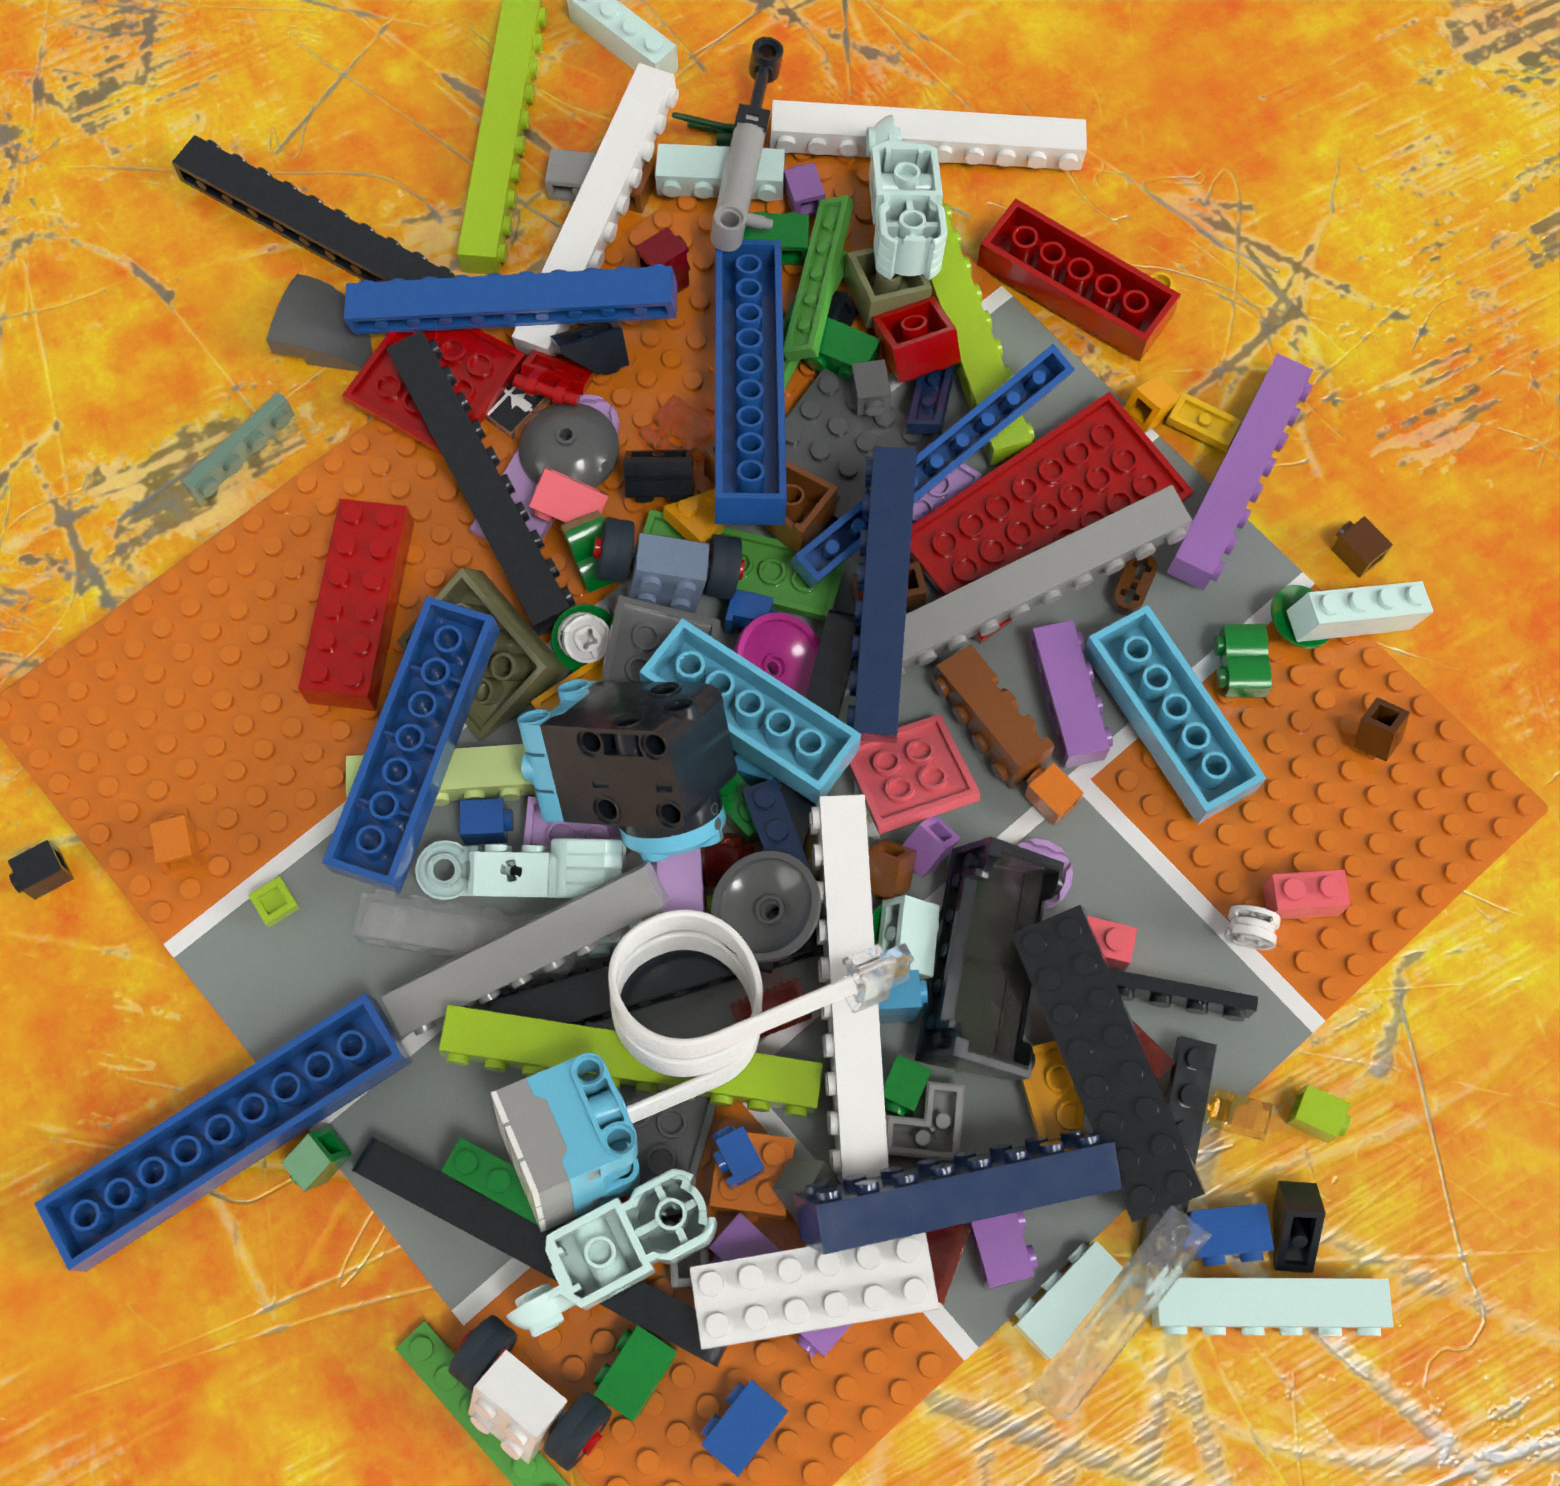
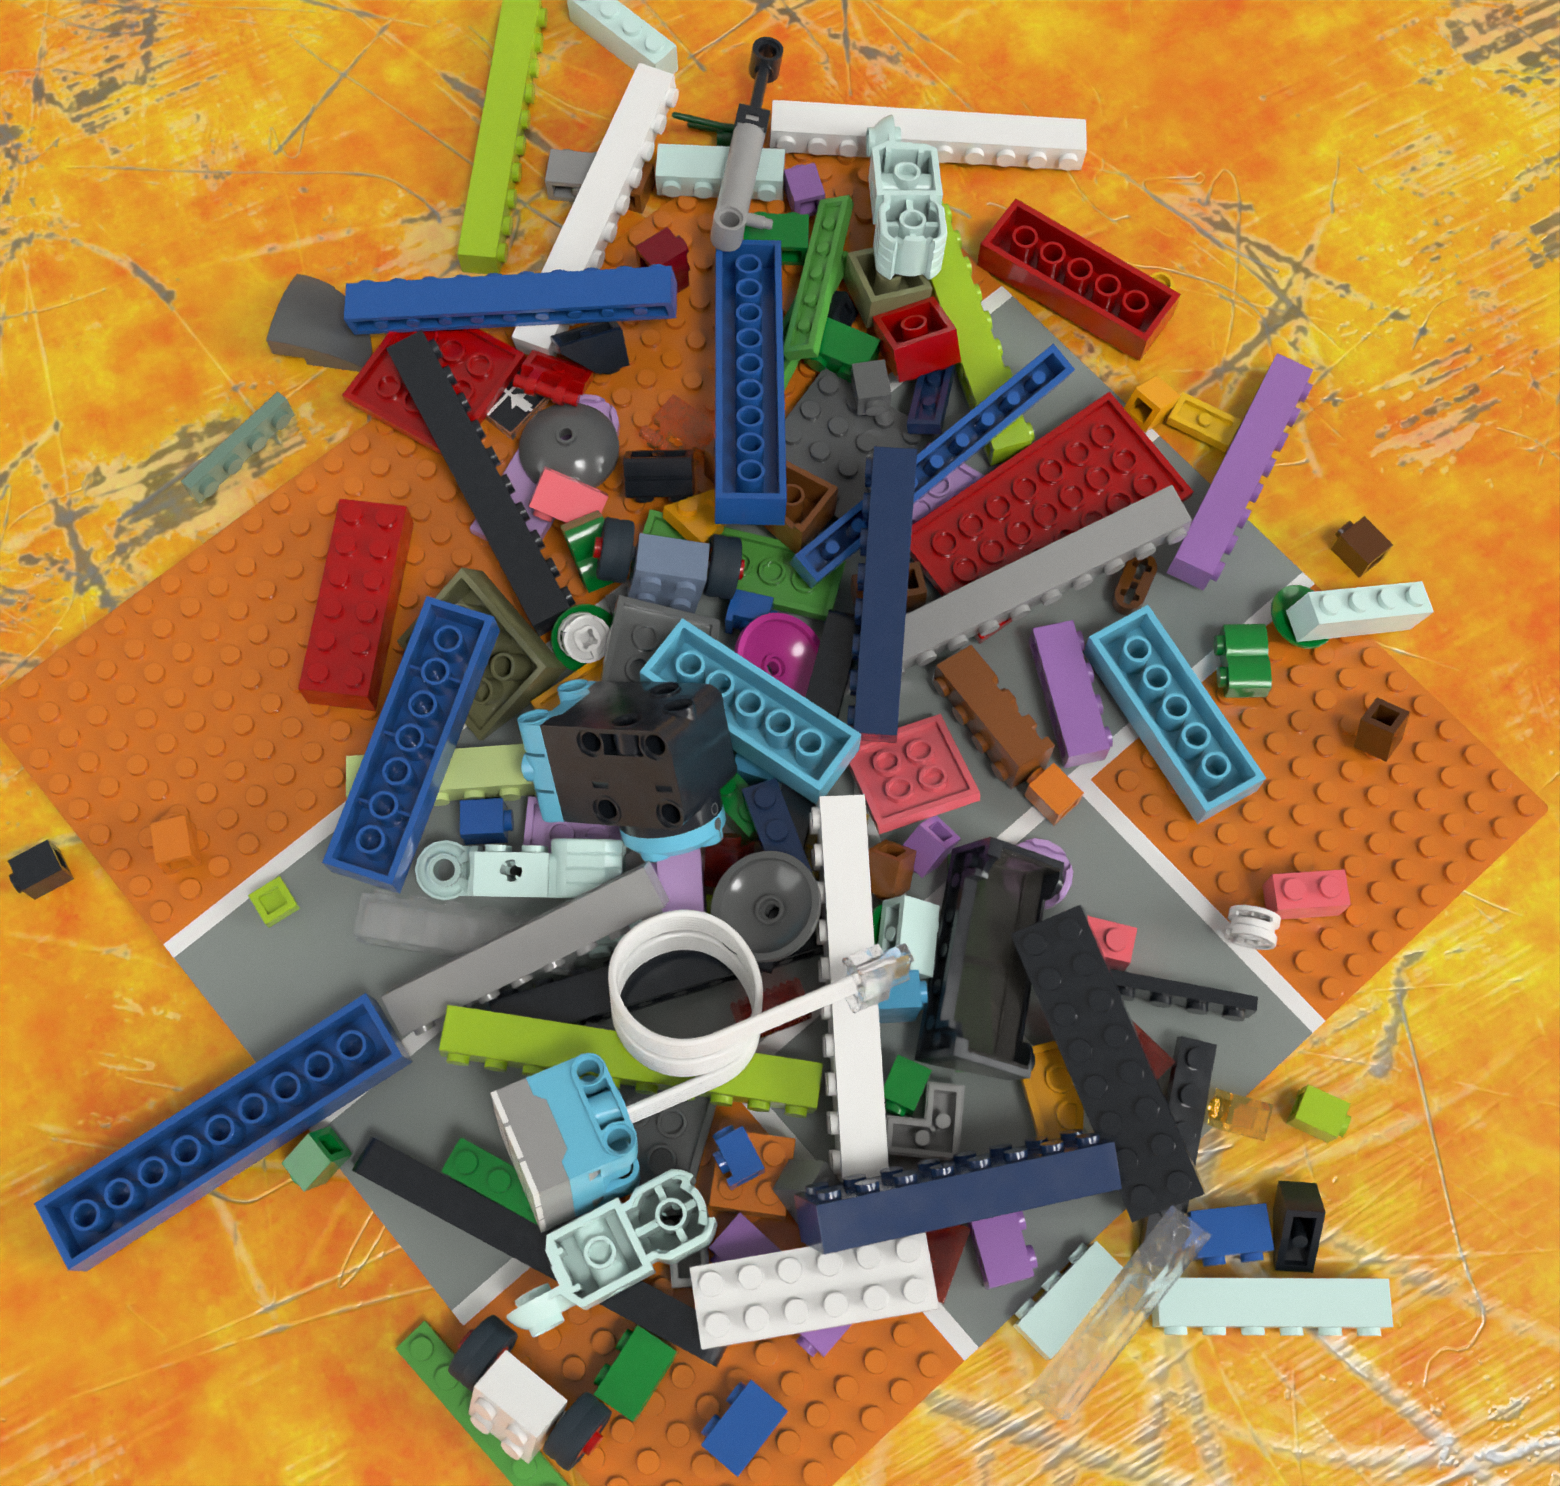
(299, 216): black brick -> none

